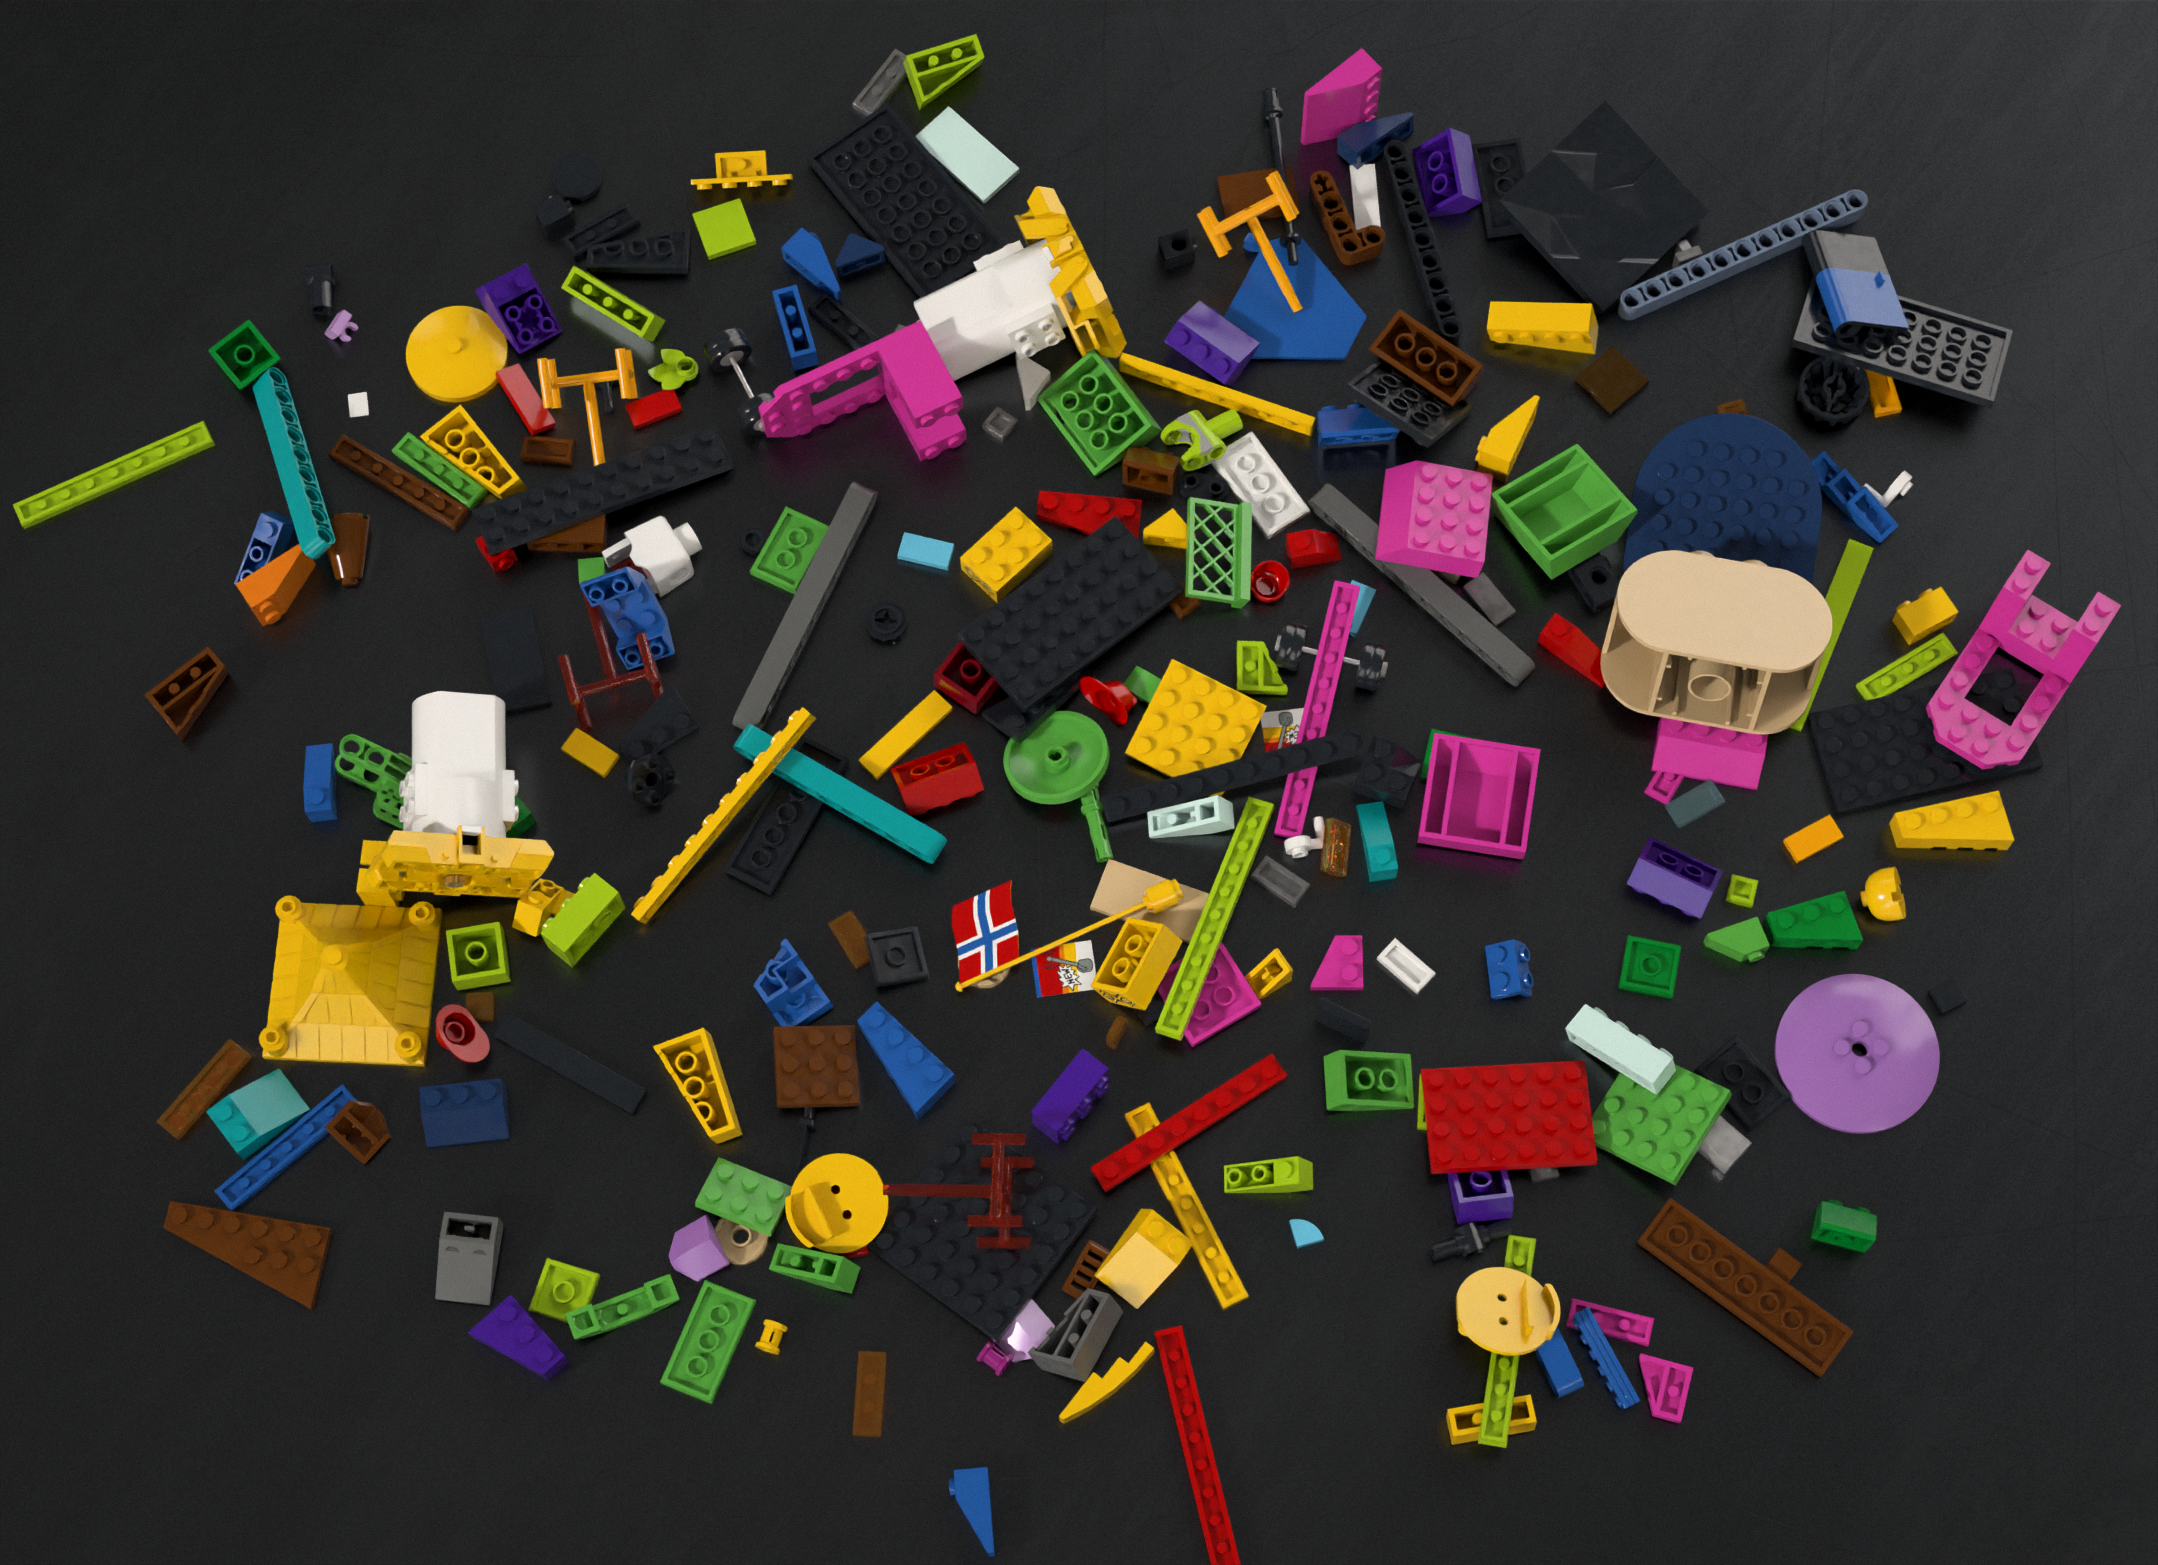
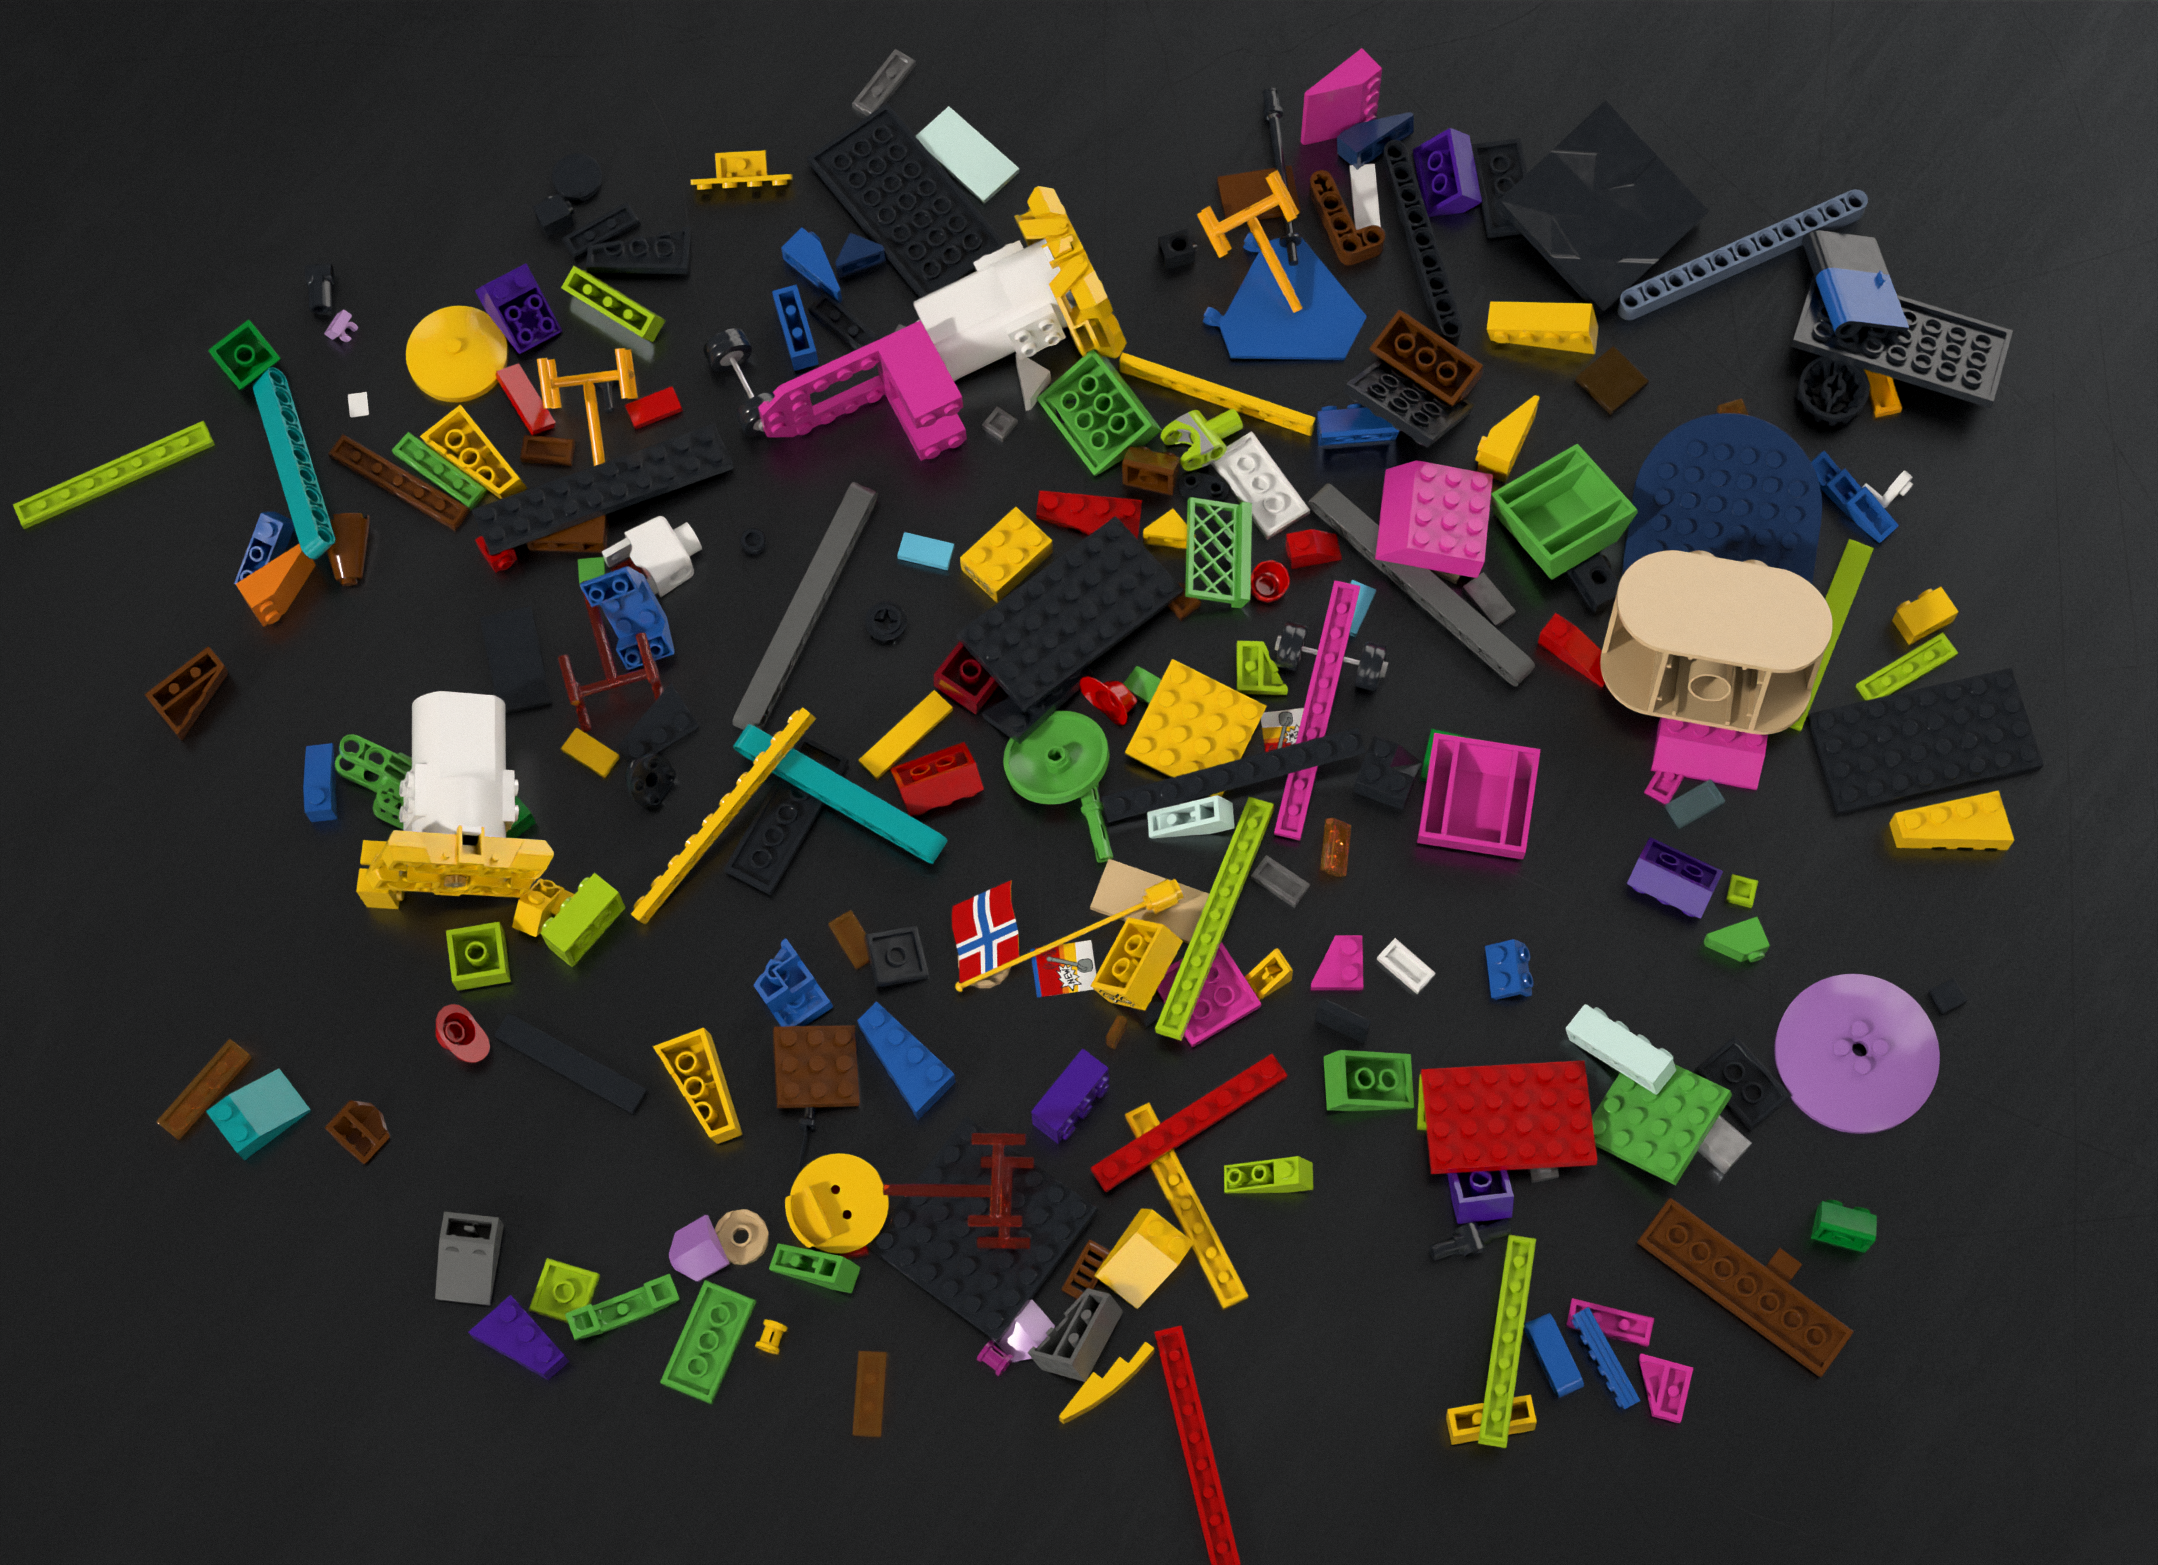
(268, 1249): reddish brown wing -> none
(282, 1151): blue tile -> none
(352, 983): yellow piece -> none
(464, 1112): dark blue slope -> none
(481, 1006): clear orange tile -> none
(675, 369): lime plate -> none
(724, 229): lime tile -> none
(743, 1197): bright green plate -> none
(789, 550): bright green tile -> none
(941, 67): lime wedge -> none
(974, 1499): blue slope -> none
(1212, 343): dark purple slope -> none
(1300, 845): white plate -> none
(1305, 1233): medium azure tile -> none
(1377, 842): teal slope -> none
(1529, 1311): yellow piece -> none
(1650, 967): green tile -> none
(1685, 253): flat silver tile -> none
(1813, 839): light orange tile -> none
(1814, 923): green wedge -> none
(1884, 895): yellow cylinder -> none
(2036, 637): dark pink bracket -> none

